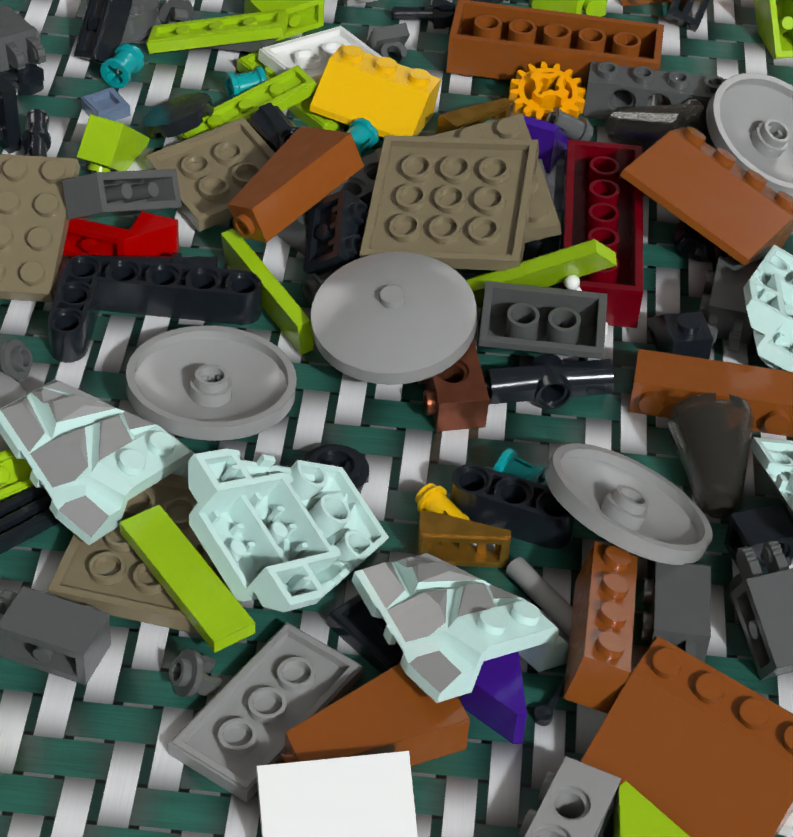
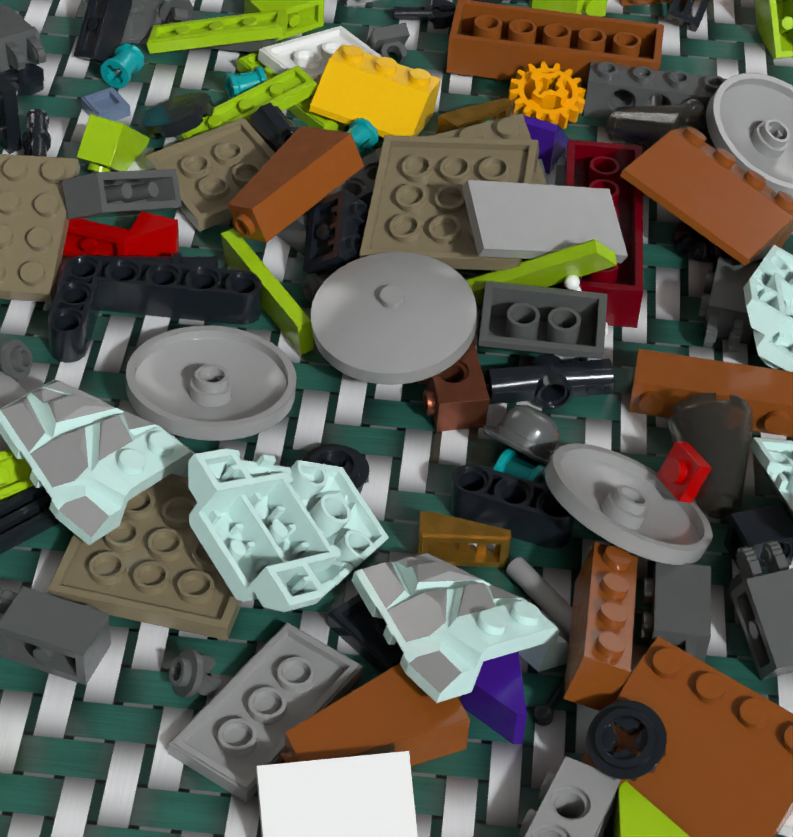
(187, 578): lime tile -> none
(434, 499): yellow pin -> none
(527, 432): none -> dark grey hat
(539, 218): none -> light grey tile
(572, 127): dark grey pin -> none
(631, 718): none -> black gear
(681, 334): black slope -> none
(683, 472): none -> red plate

